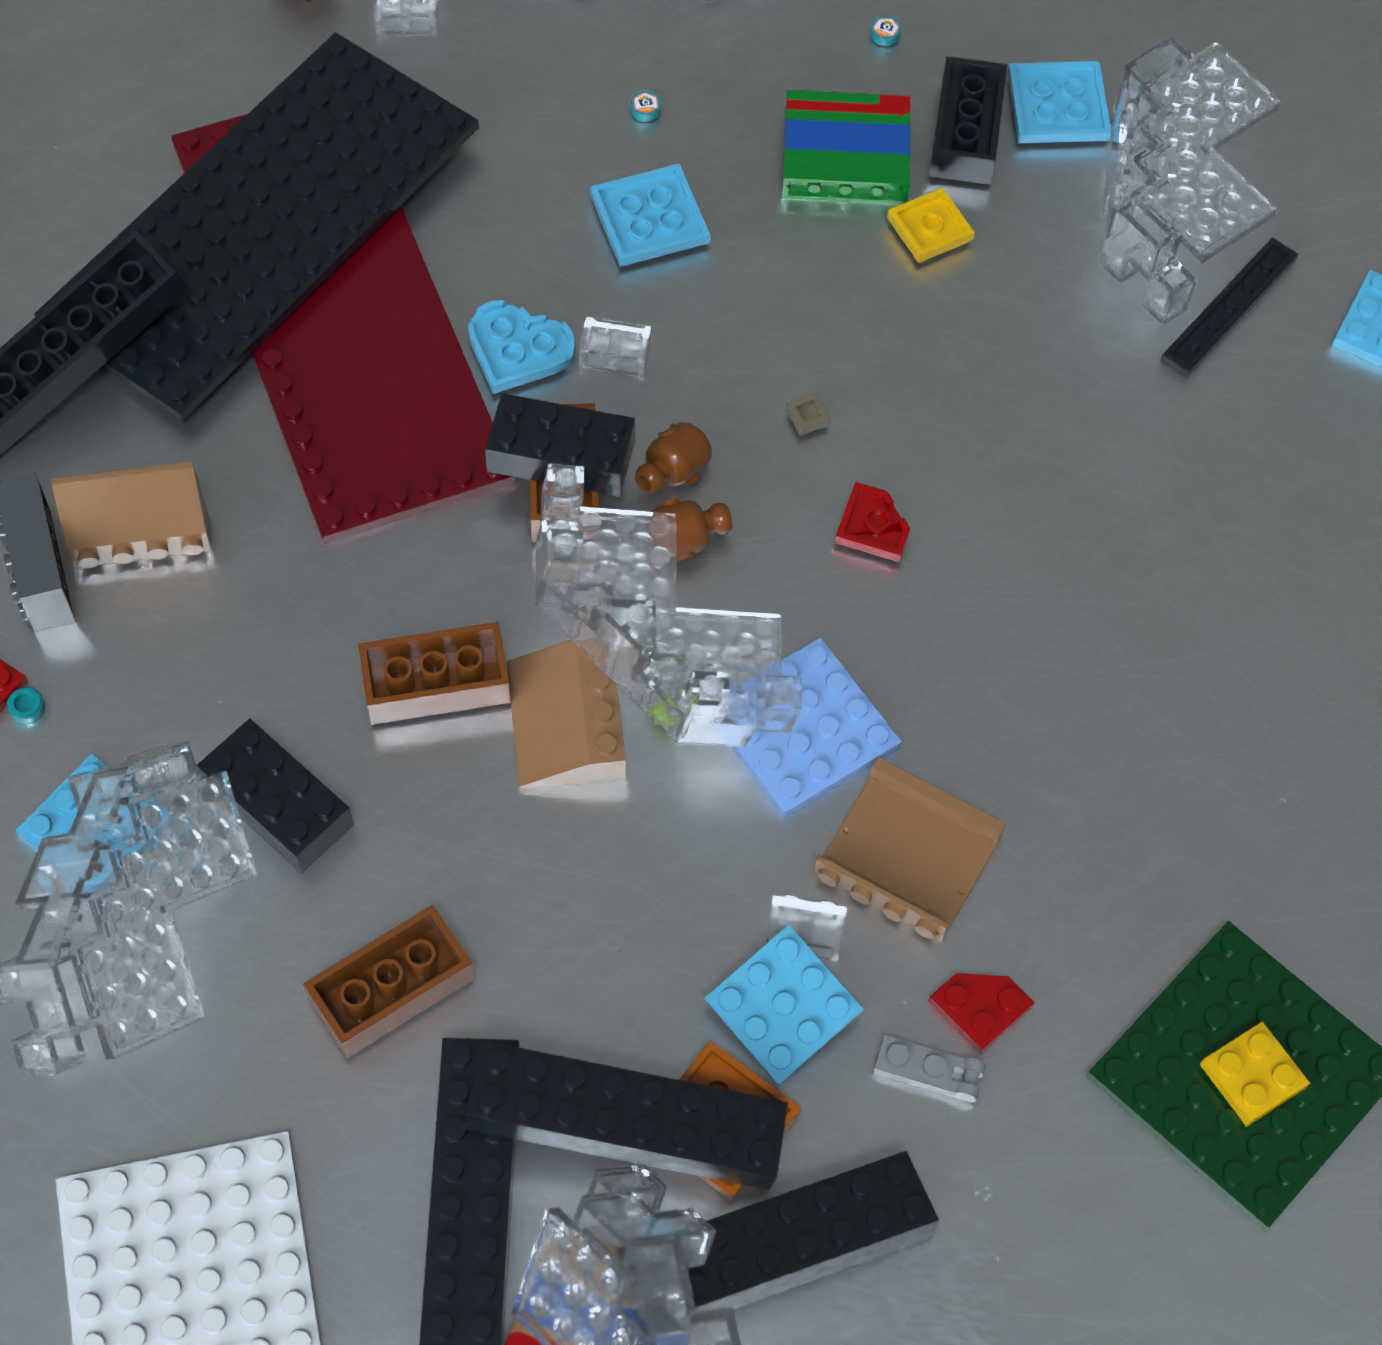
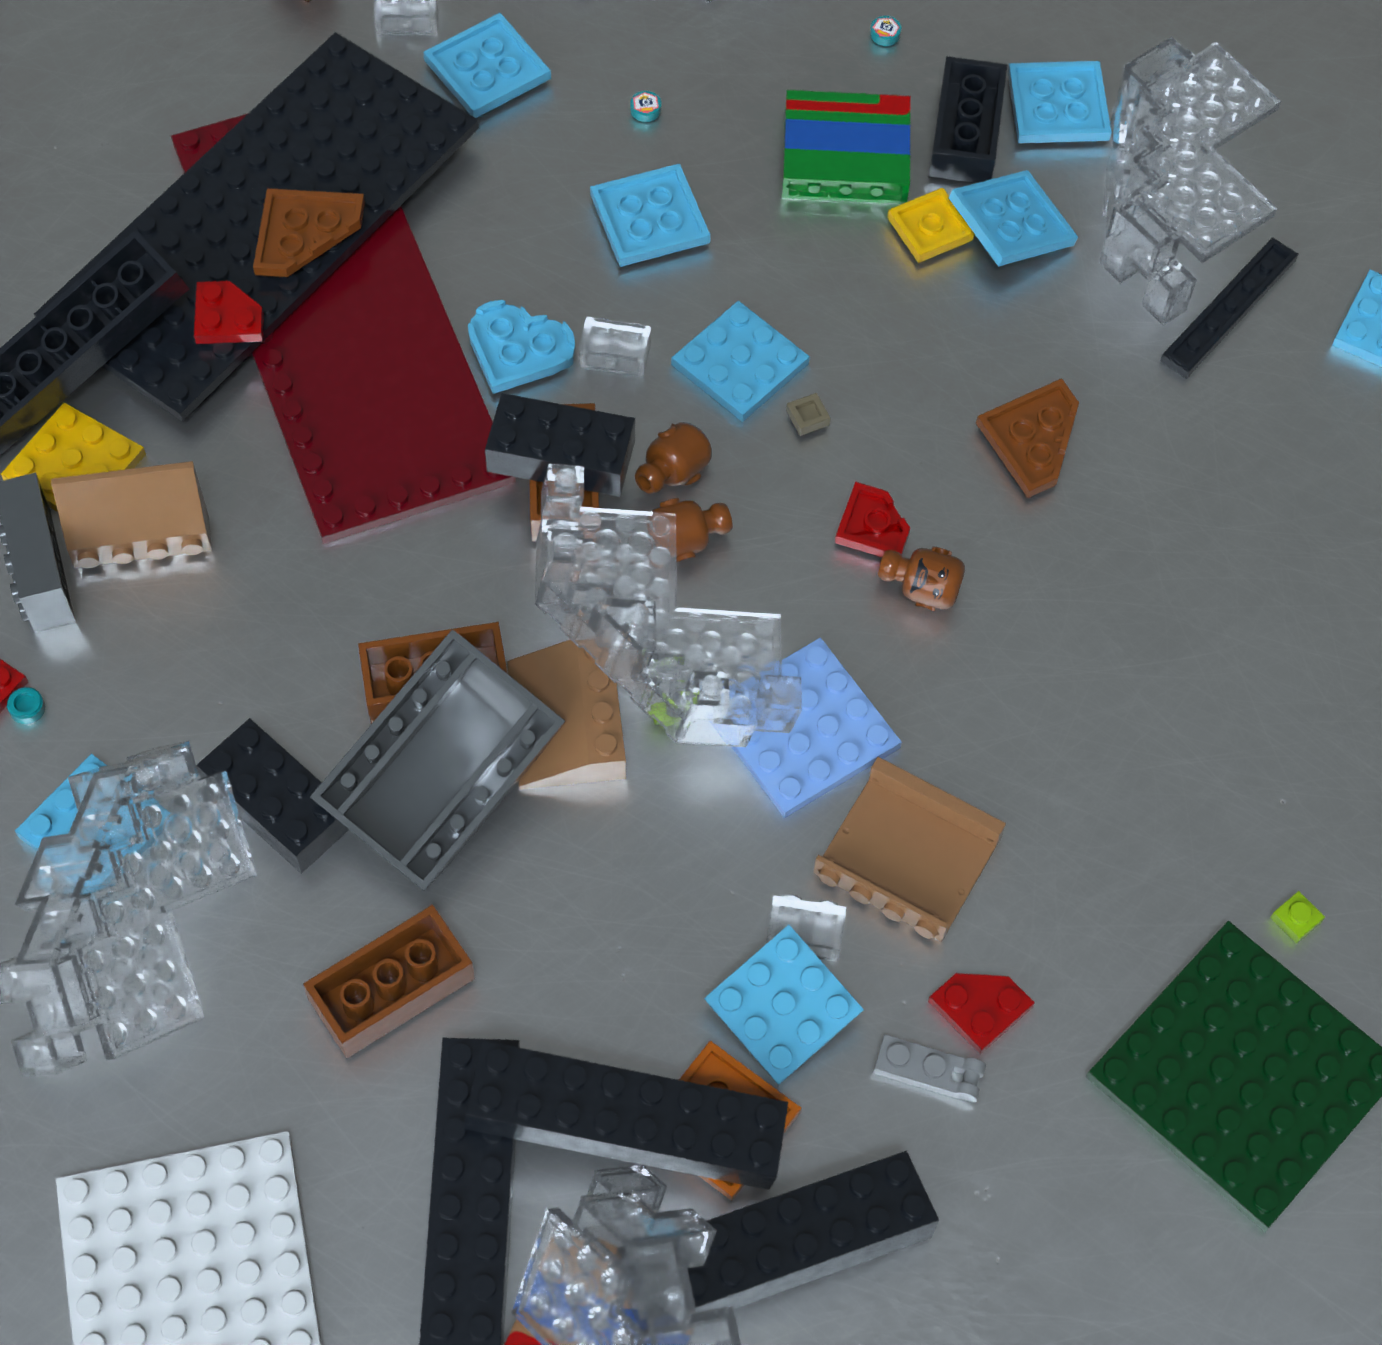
(72, 447): none -> yellow plate
(226, 314): none -> red plate
(302, 227): none -> dark orange plate
(438, 760): none -> dark grey slope
(487, 65): none -> medium azure plate
(740, 361): none -> medium azure plate
(928, 577): none -> dark orange piece
(1013, 217): none -> medium azure plate
(1032, 434): none -> dark orange plate
(1254, 1074): yellow plate -> none
(1297, 917): none -> lime plate

